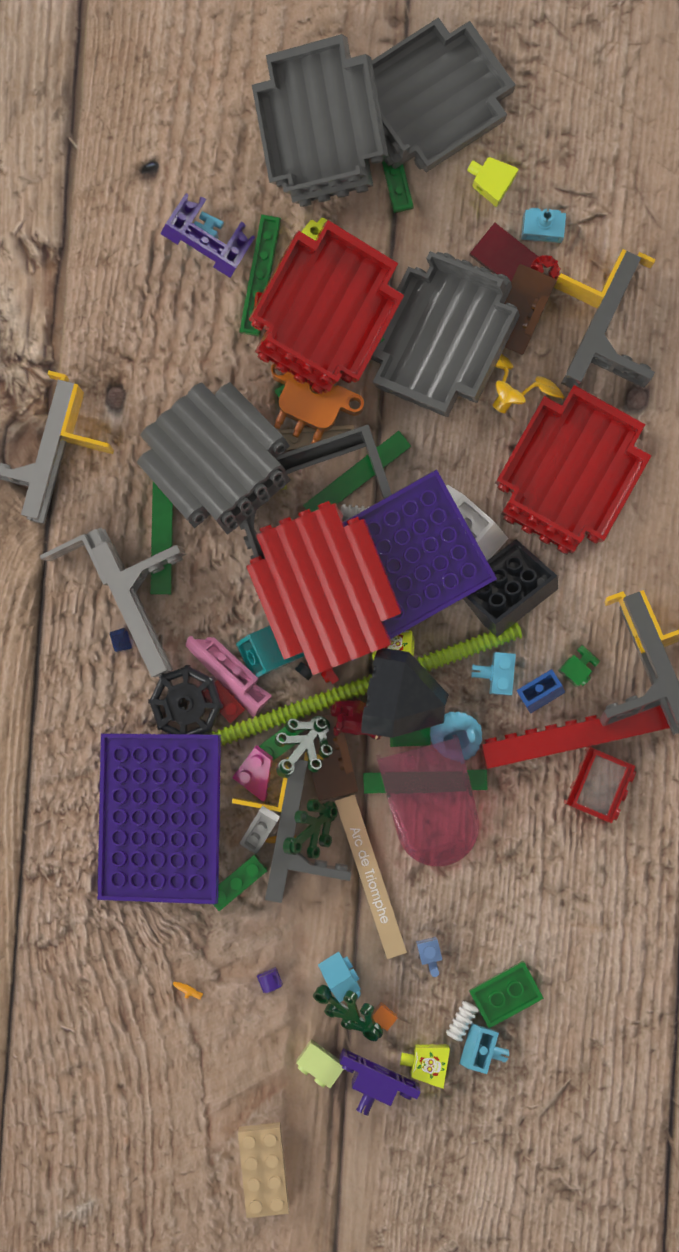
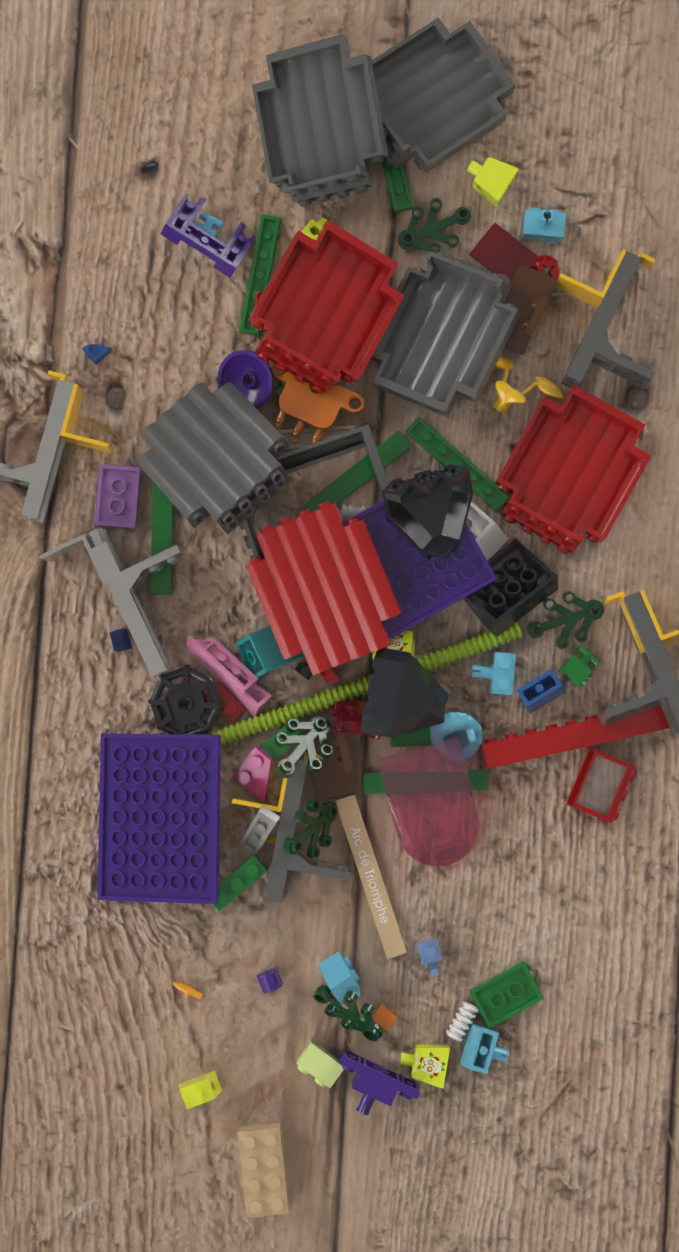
(96, 352): none -> blue tile
(117, 496): none -> medium lavender plate
(200, 1090): none -> neon yellow torso
(239, 368): none -> dark purple dish
(431, 230): none -> dark green plant
(431, 508): none -> black panel
(447, 454): none -> green tile
(569, 618): none -> dark green plant

